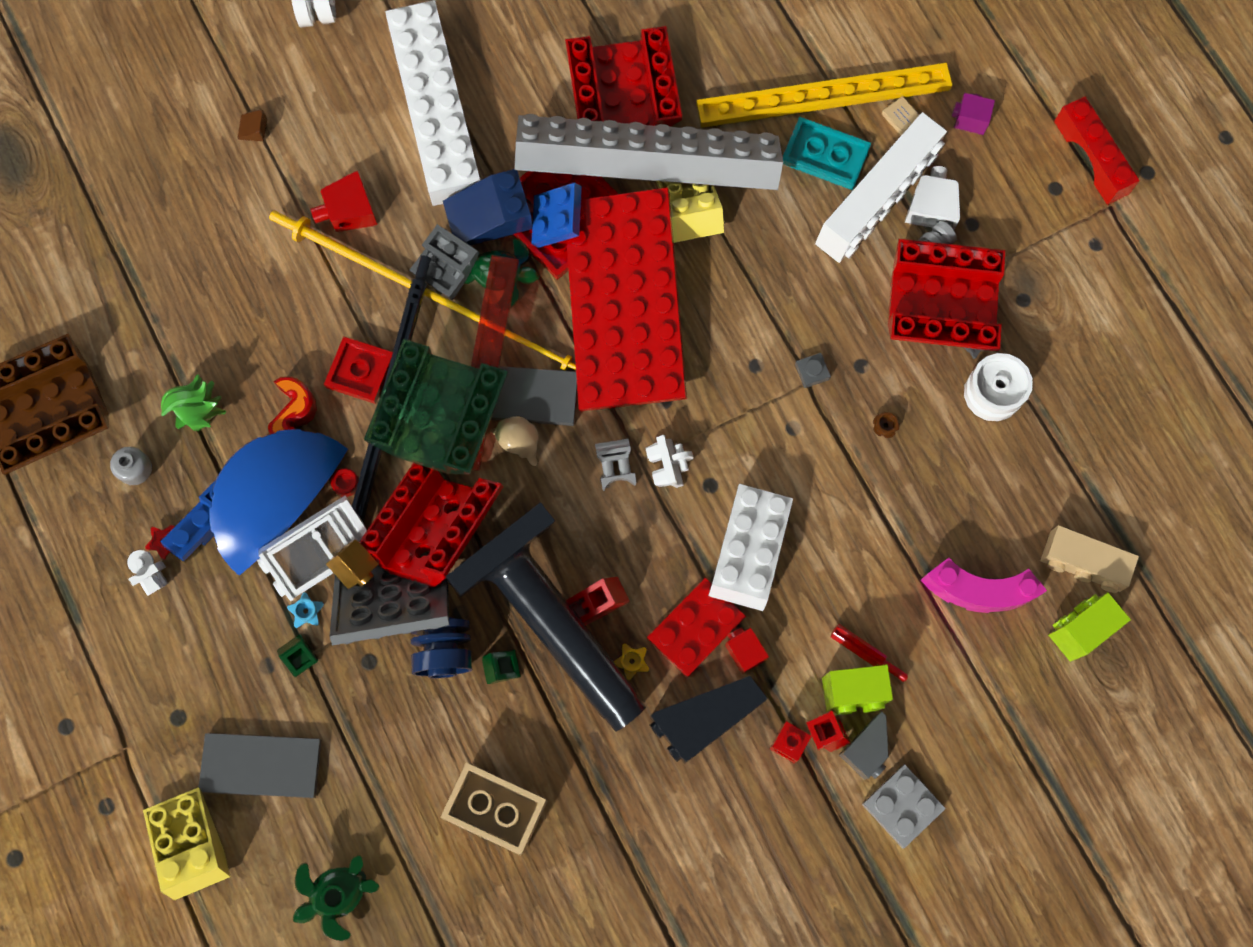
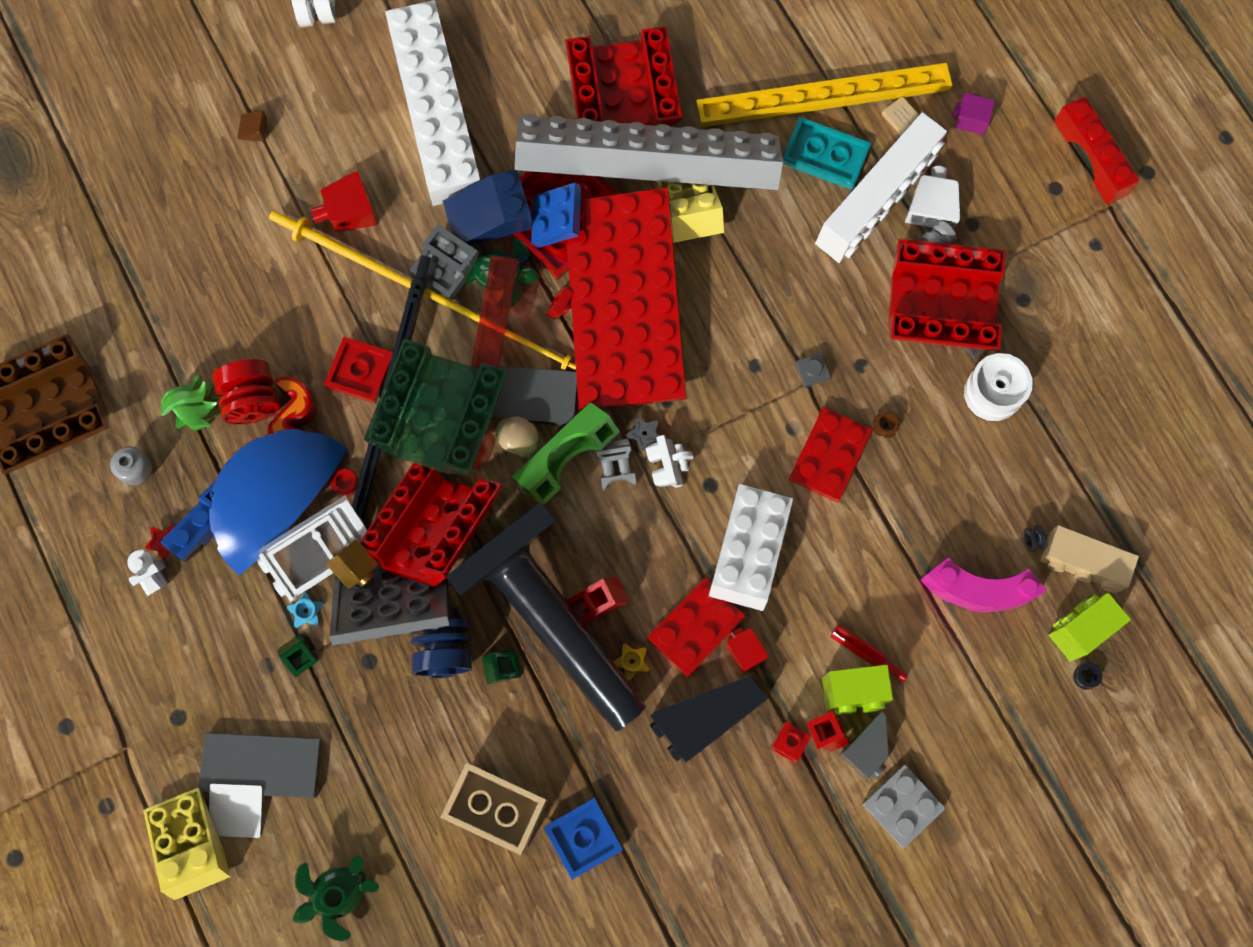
(236, 809): none -> white sticker
(245, 391): none -> red wheel
(560, 304): none -> red plate
(583, 838): none -> blue plate
(586, 431): none -> bright green arch
(641, 440): none -> dark grey plate
(830, 454): none -> red plate
(1035, 538): none -> black bush
(1079, 680): none -> black bush

